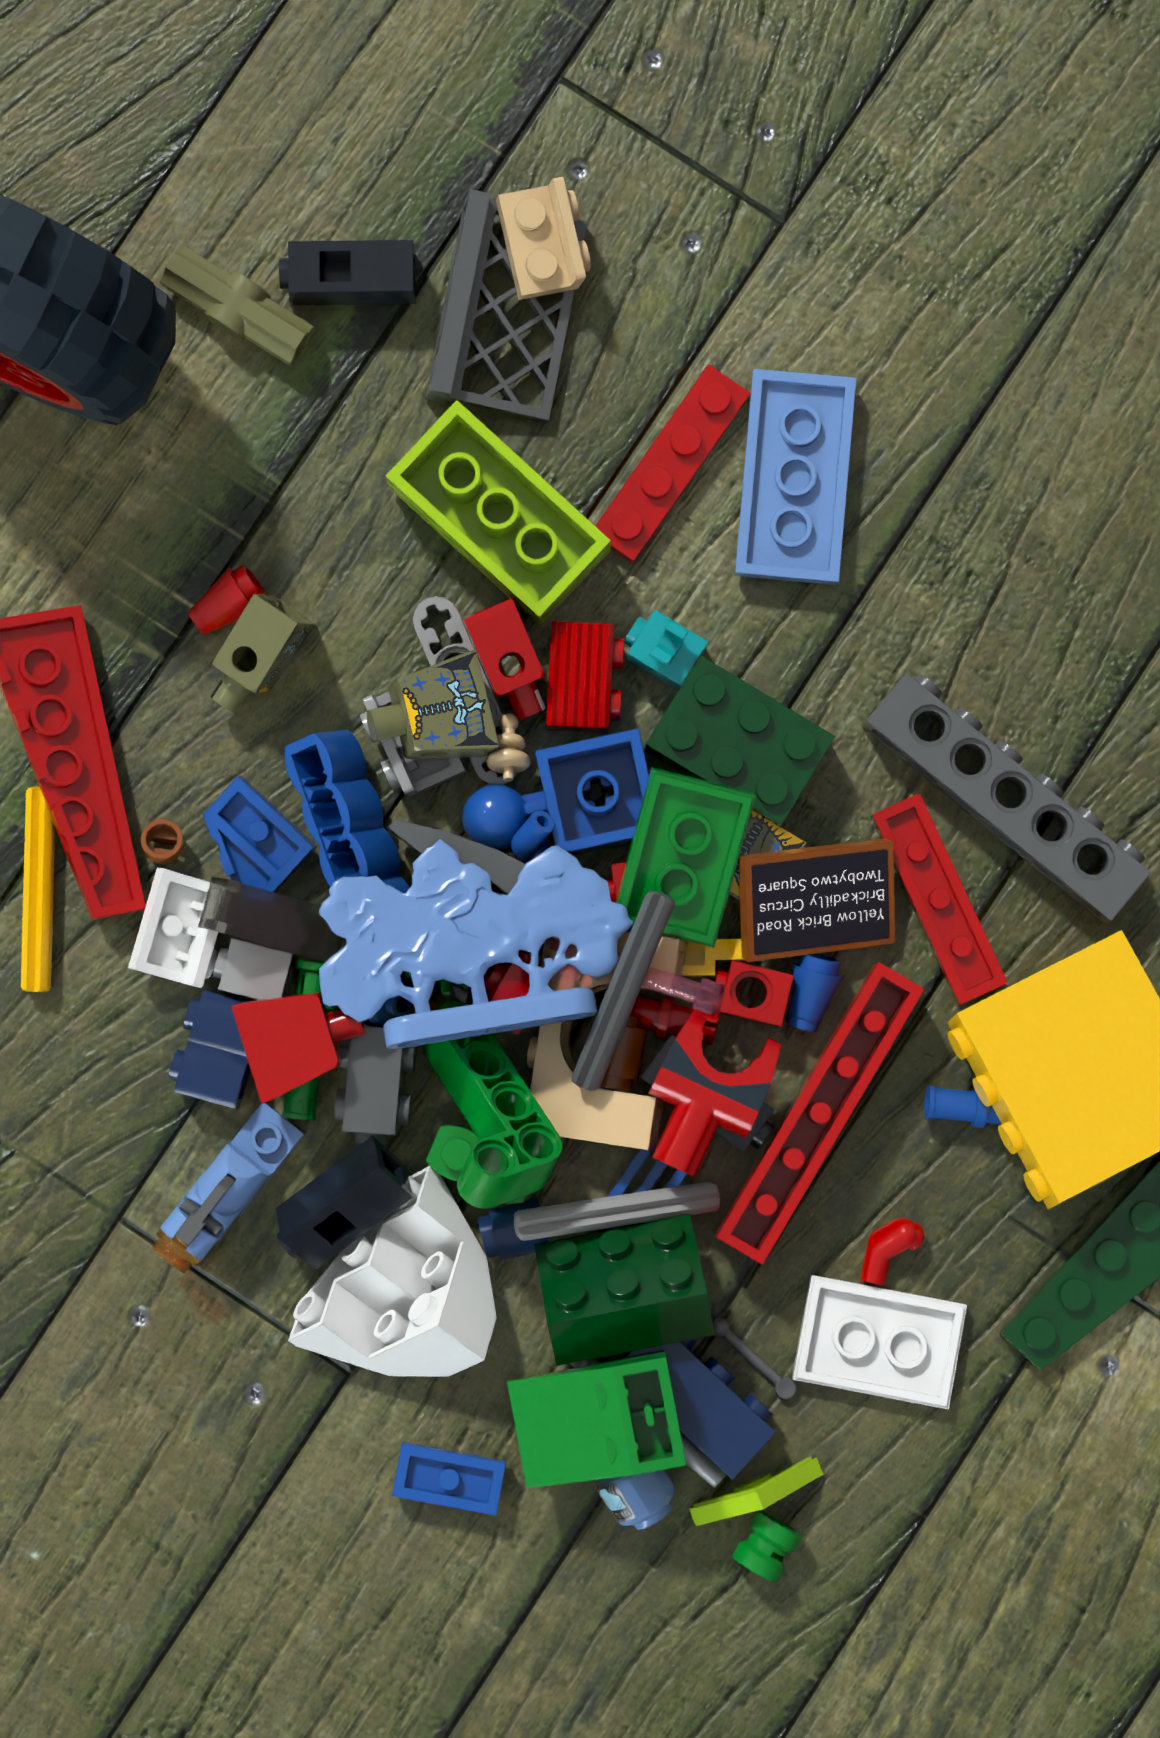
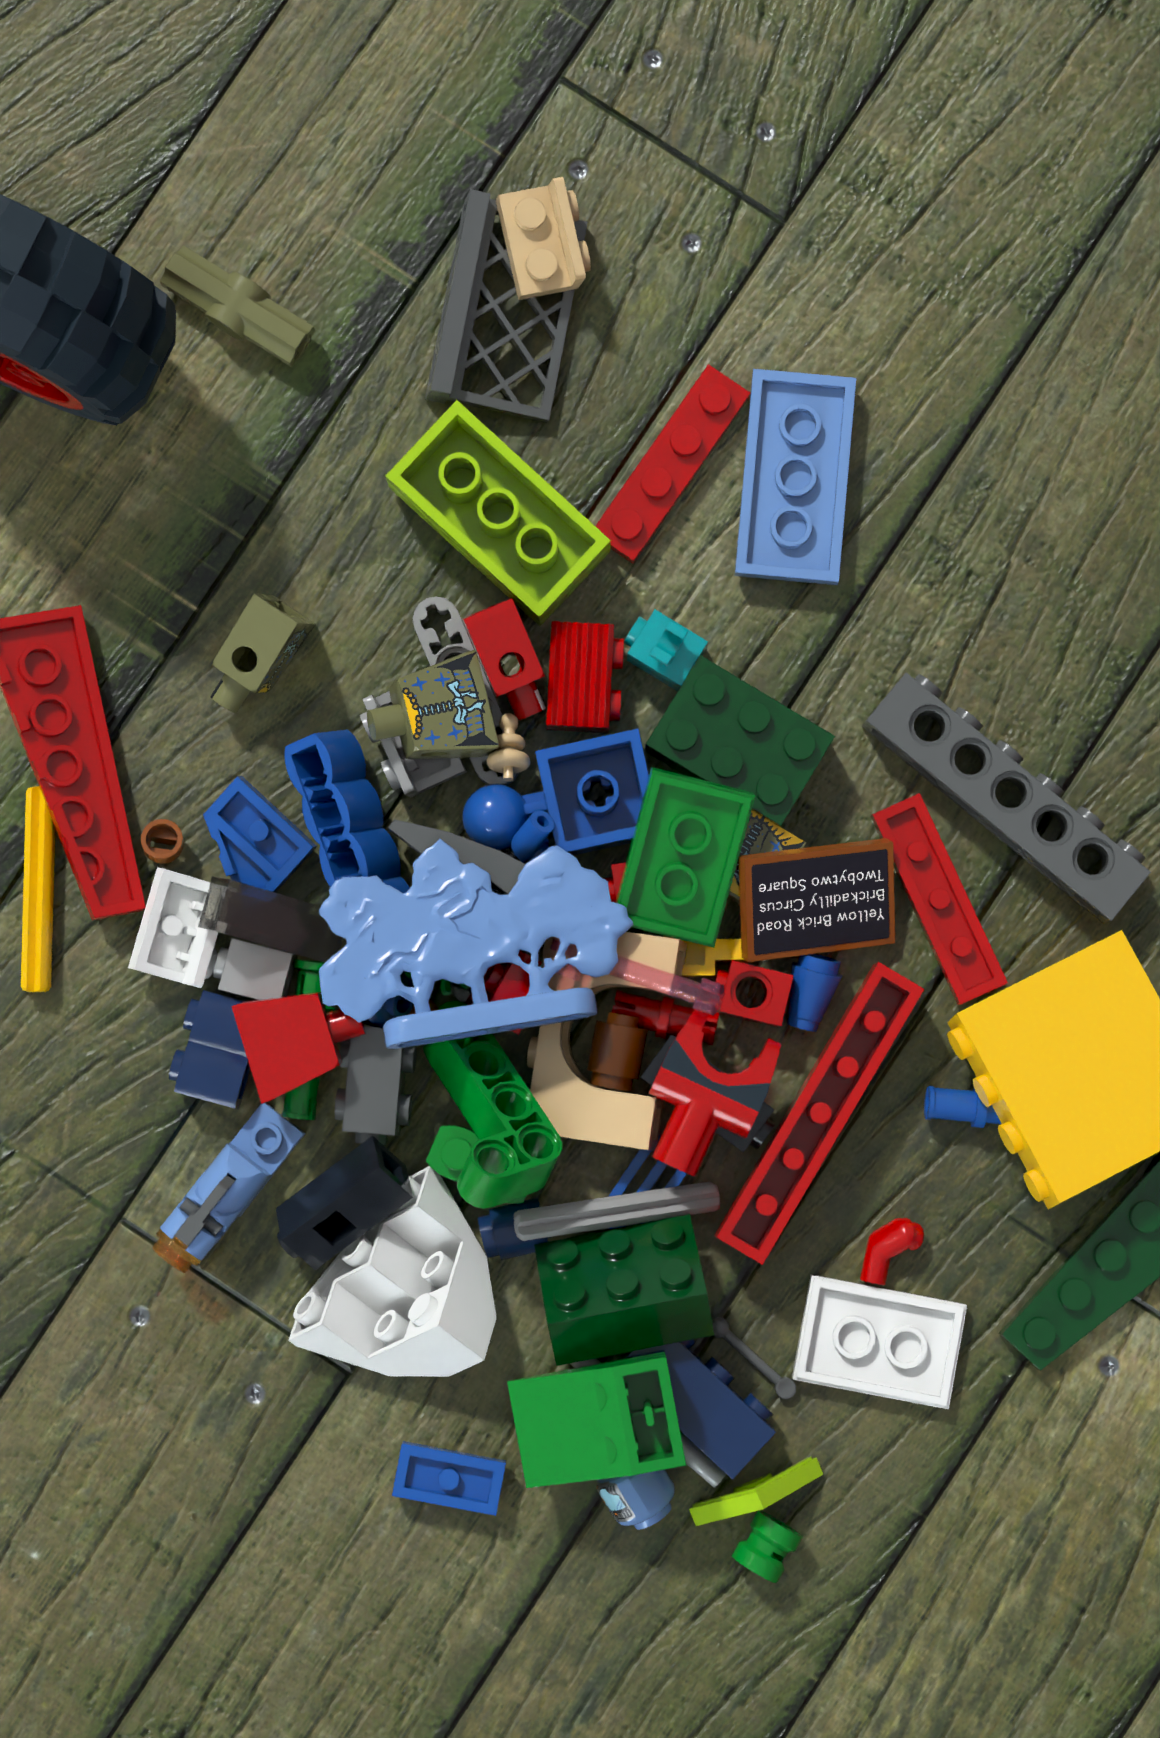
(225, 599): red cone -> none
(349, 272): black brick -> none
(623, 990): dark grey axle -> none

